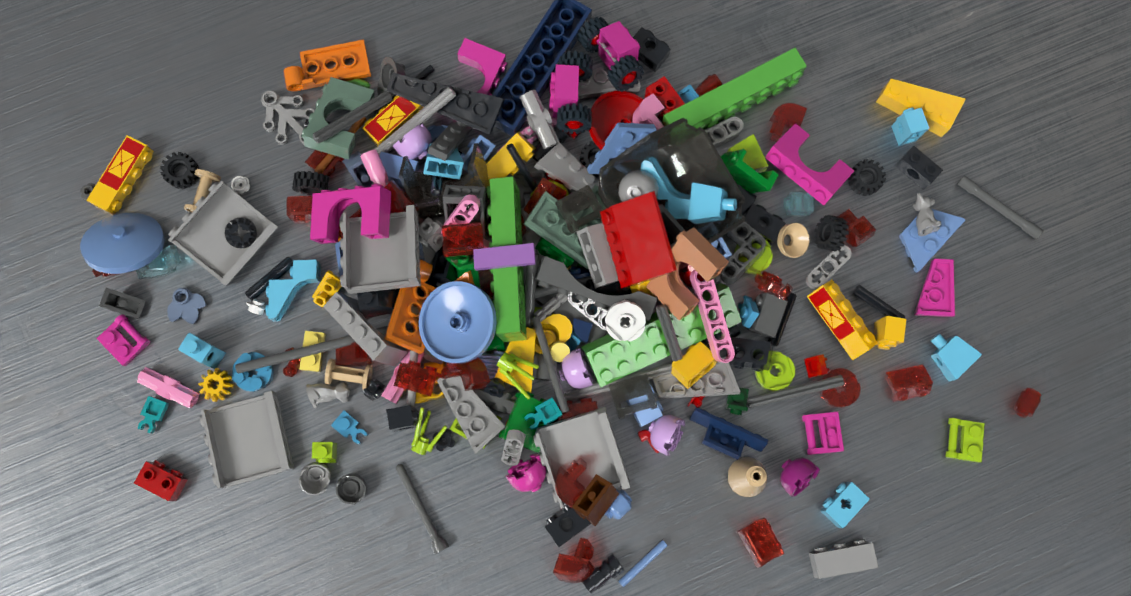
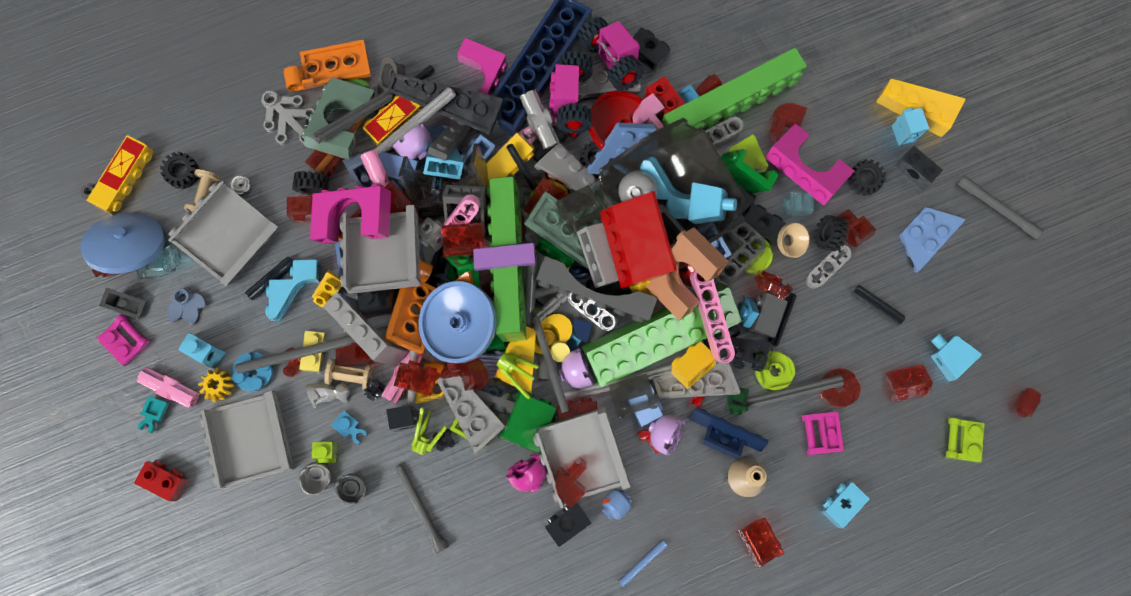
(235, 241): black gear -> none
(256, 306): white plate -> none
(513, 447): light grey beam -> none
(546, 412): teal plate -> none
(577, 567): clear red brick -> none
(595, 500): reddish brown brick -> none
(603, 574): black axle -> none
(625, 309): white plate -> none
(669, 332): dark grey axle -> none
(797, 475): magenta cylinder -> none
(816, 366): red tile -> none
(842, 319): yellow brick -> none
(843, 559): light grey brick -> none
(889, 332): yellow brick -> none
(925, 220): light grey animal -> none
(938, 290): dark pink wing -> none

